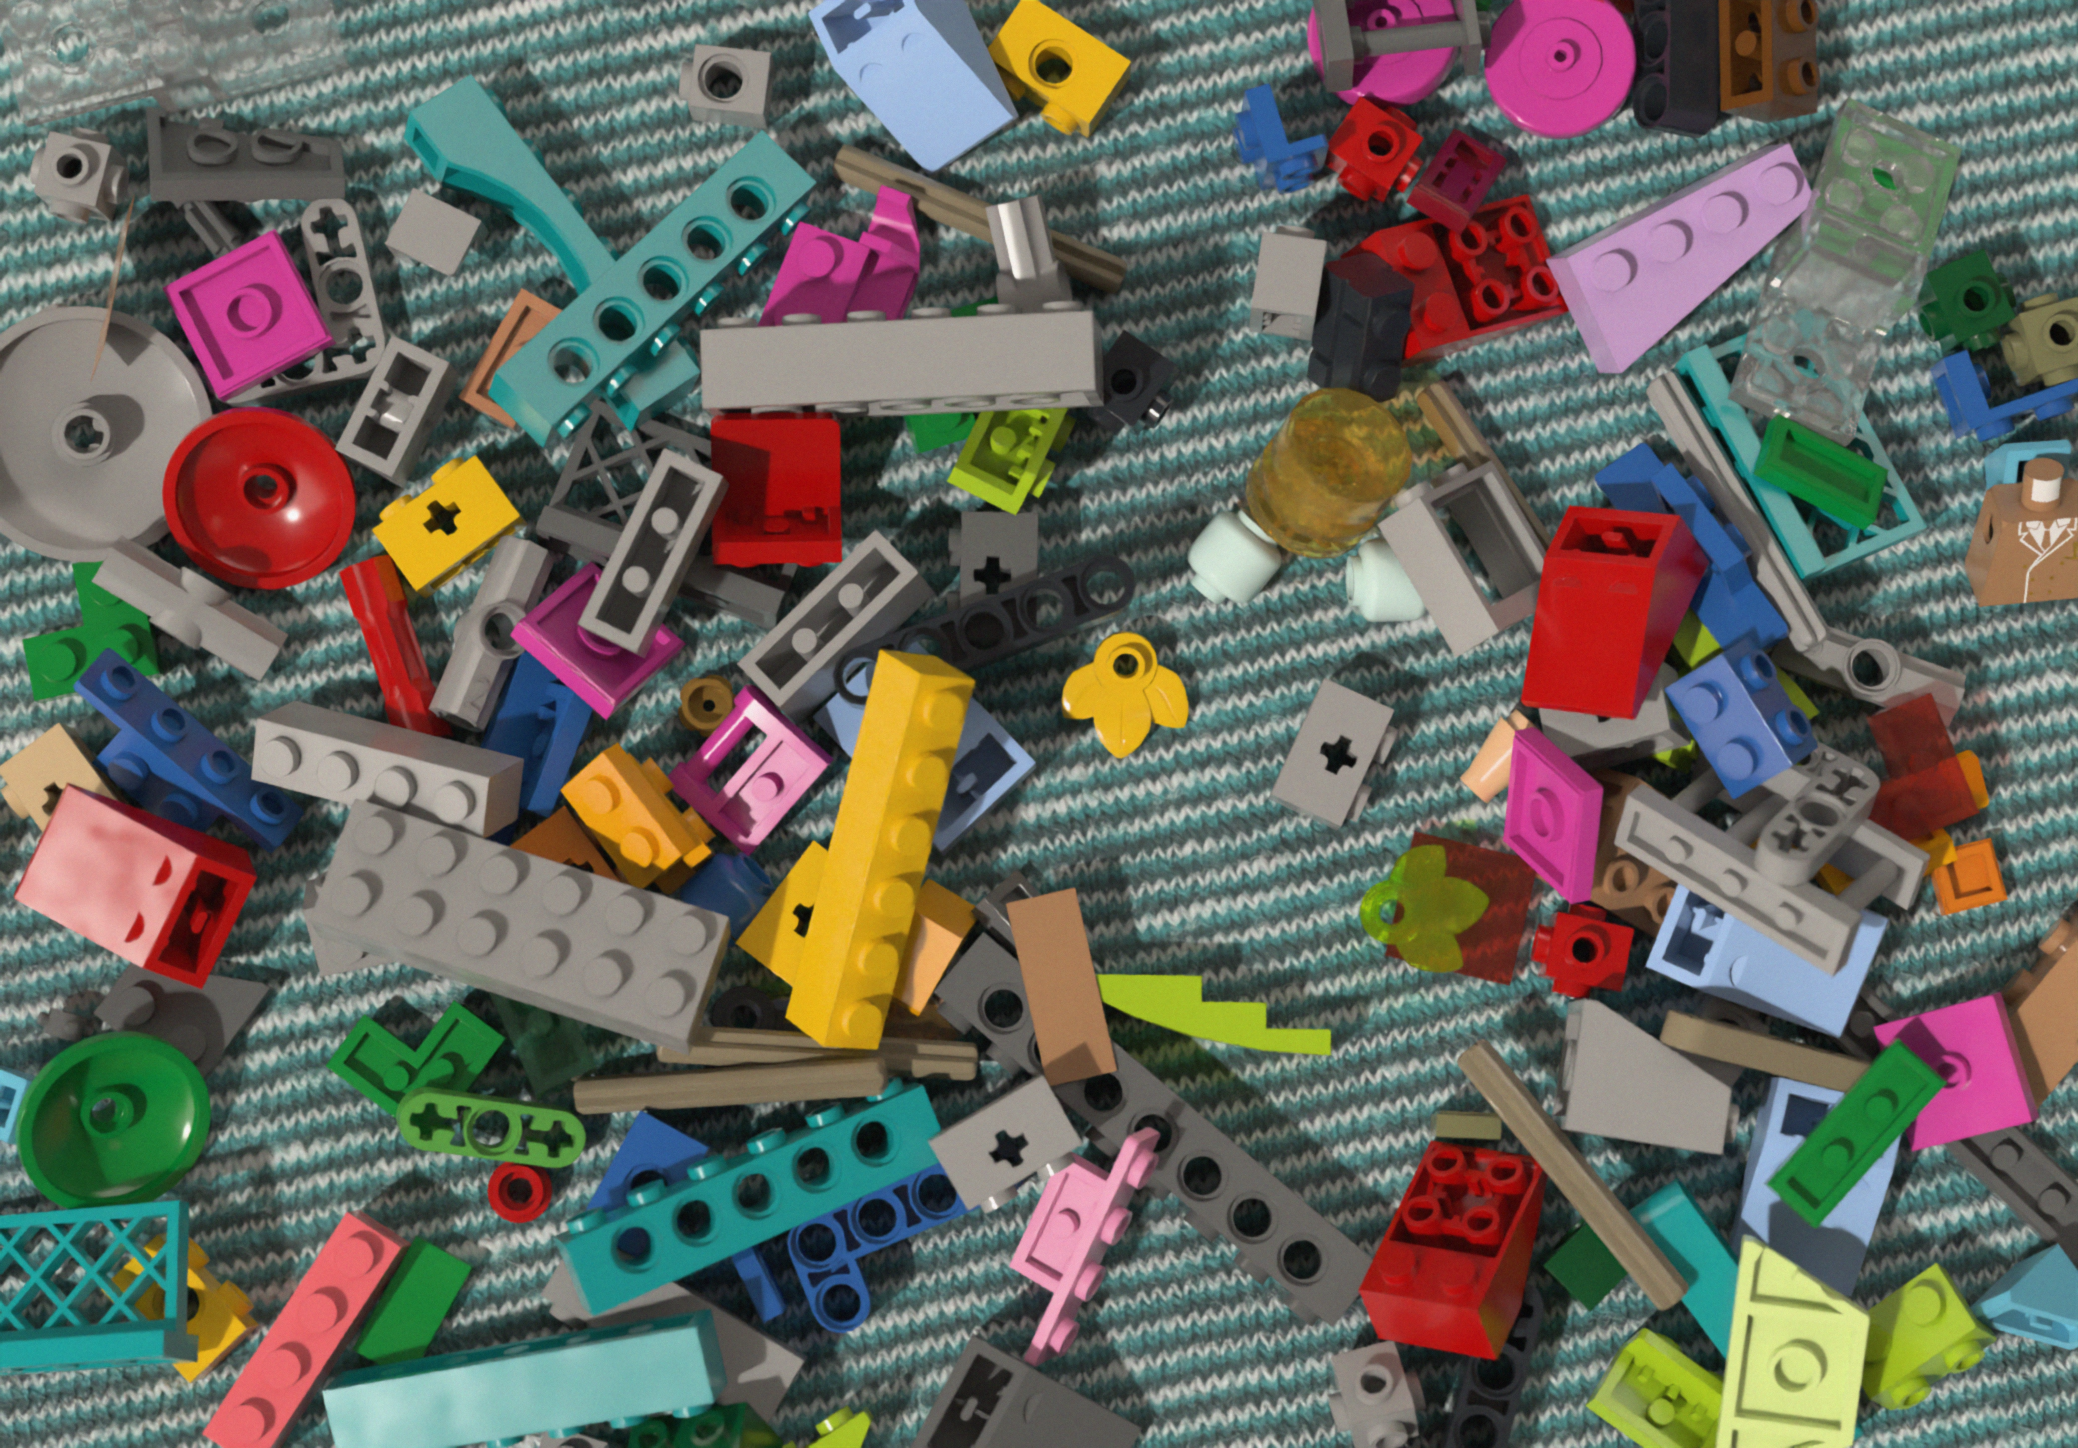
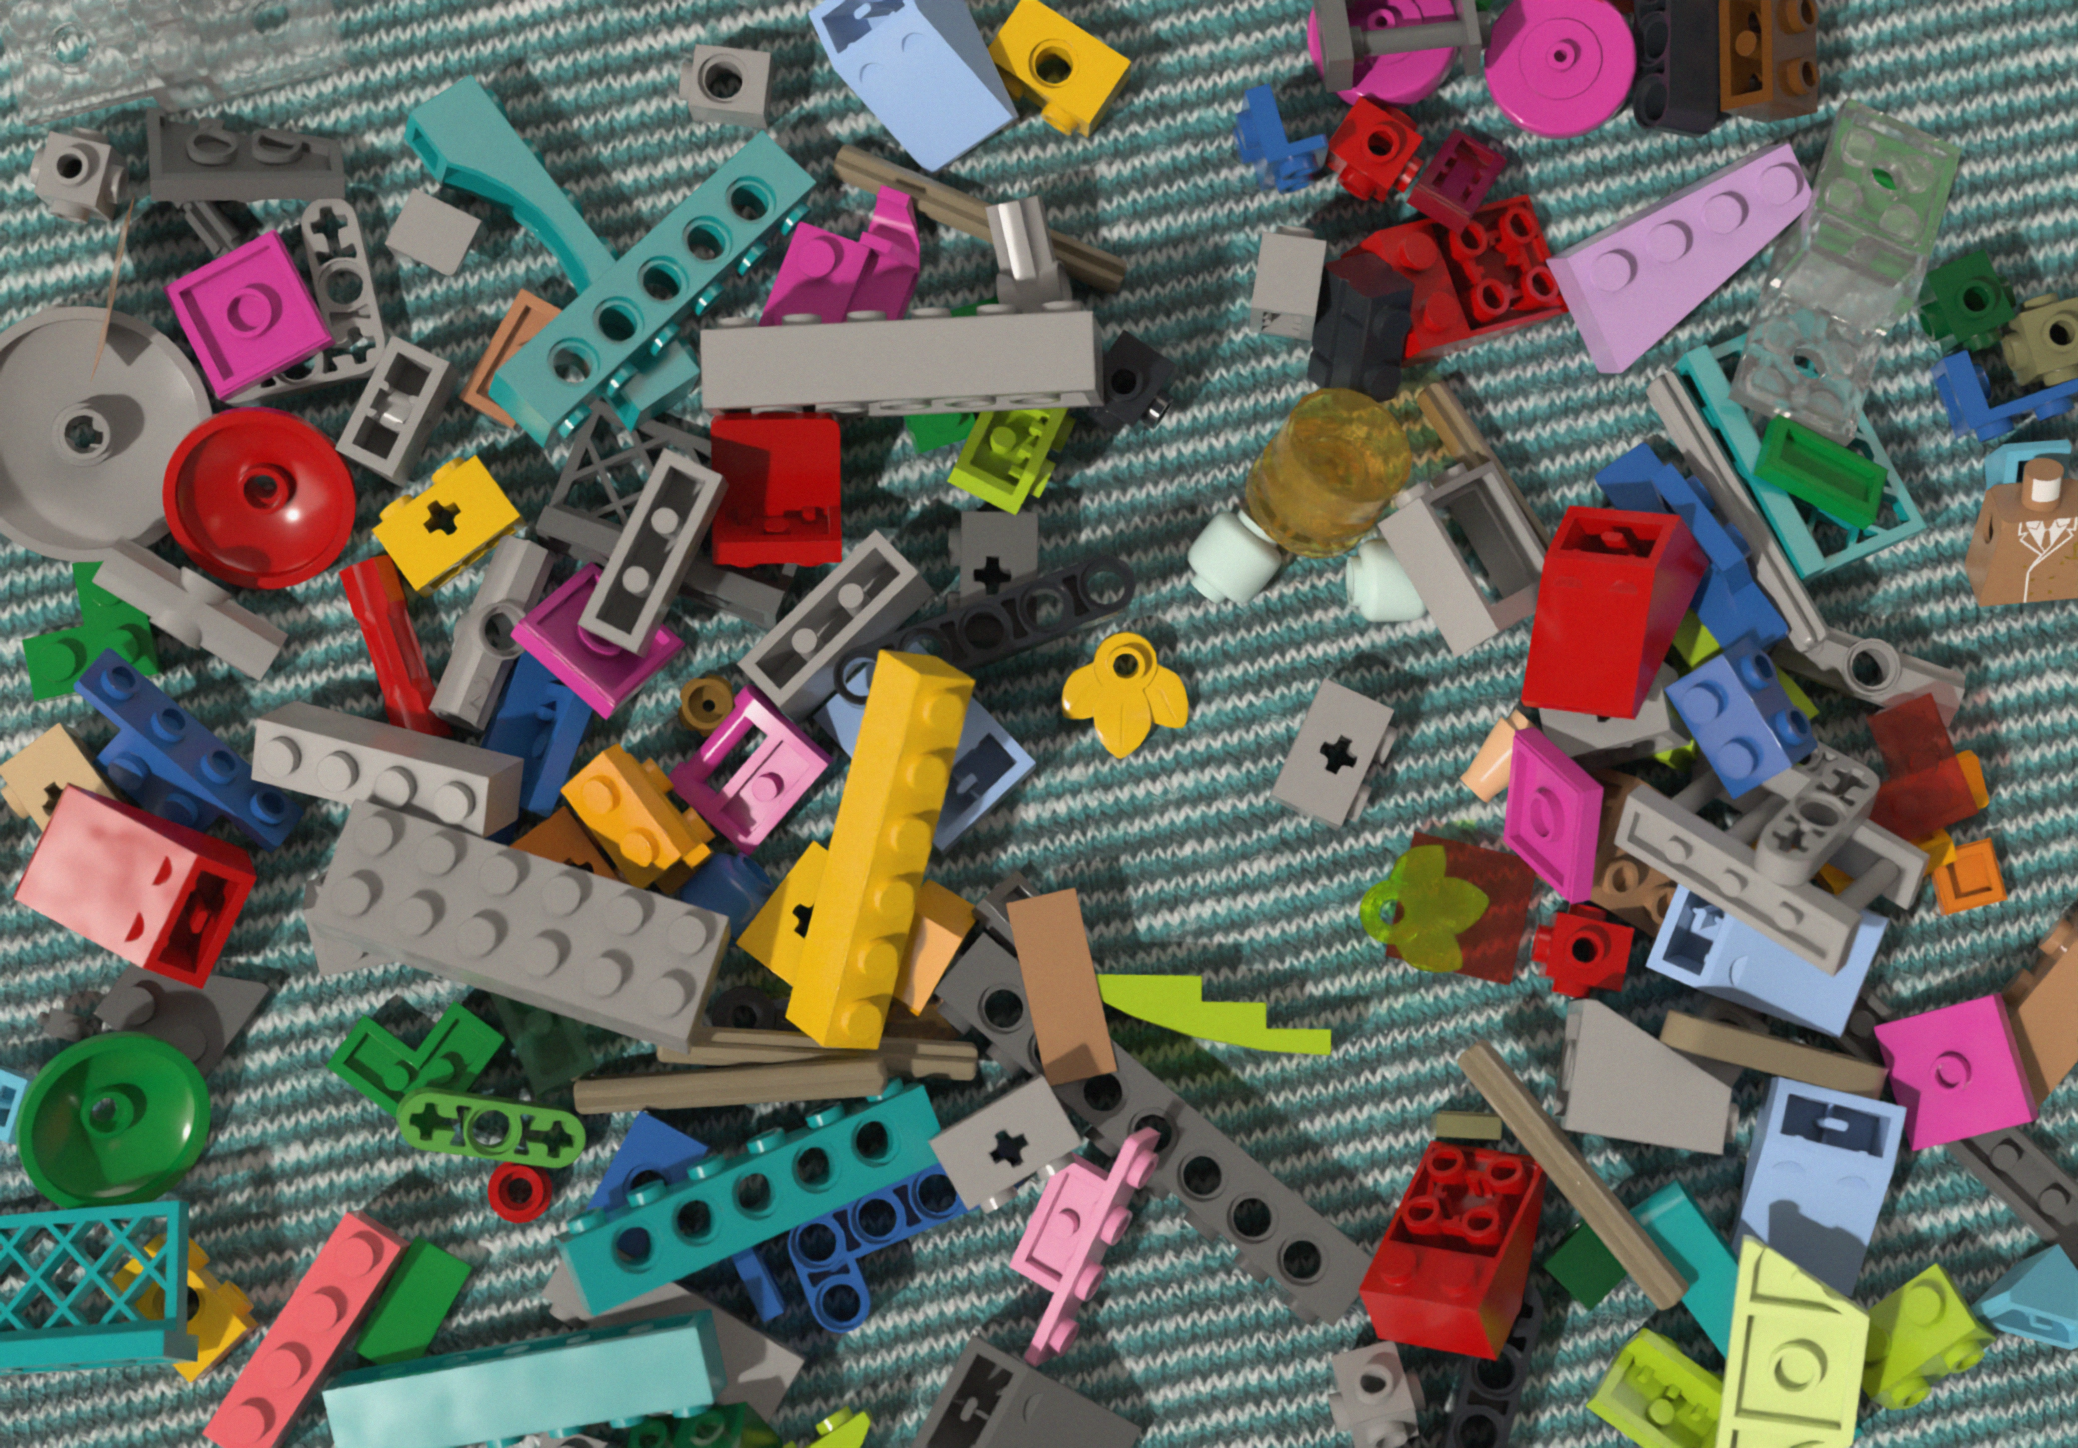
(1855, 1133): green tile -> none

